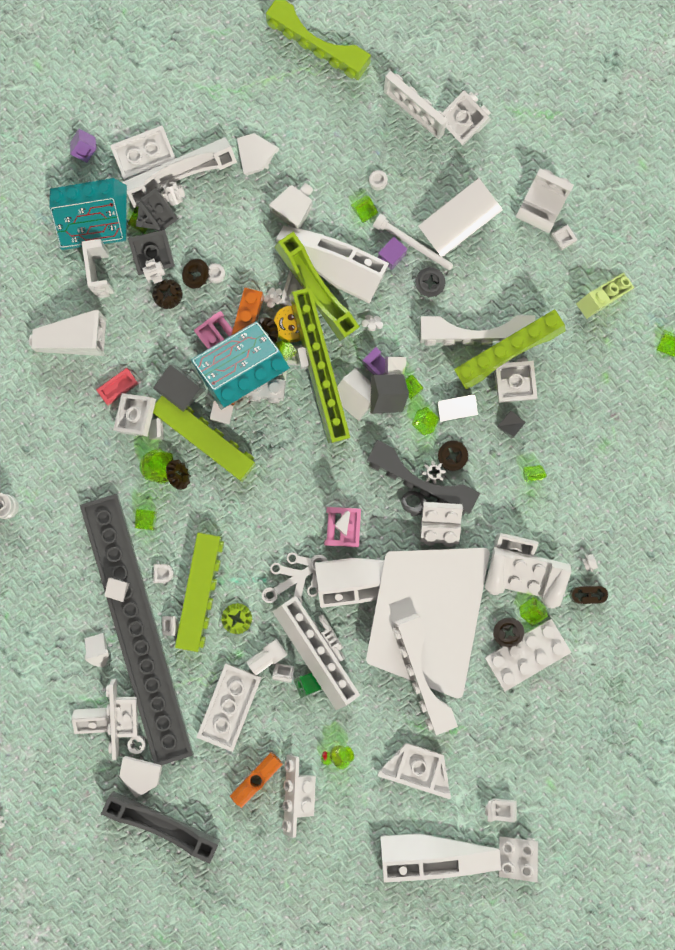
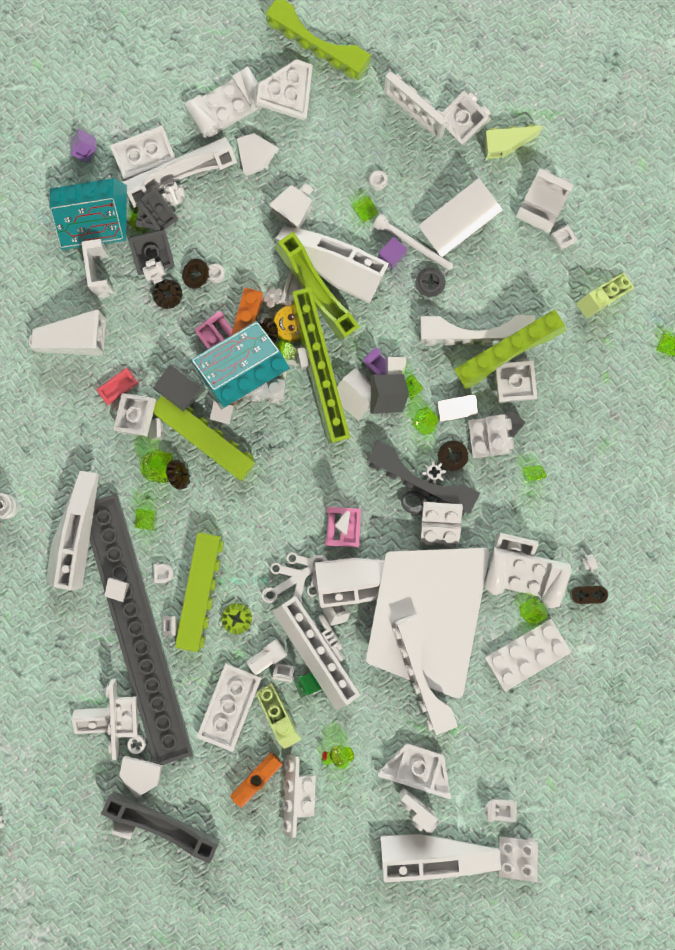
(72, 536): none -> white wedge
(96, 650): white tile -> none
(123, 830): none -> white slope
(224, 105): none -> white piece
(278, 716): none -> yellowish green slope
(286, 90): none -> white plate
(336, 614): none -> white slope
(372, 323): white plant -> none
(421, 815): none -> white plate
(491, 436): none -> white plate
(502, 142): none -> yellowish green slope
(505, 625): dark brown gear -> none

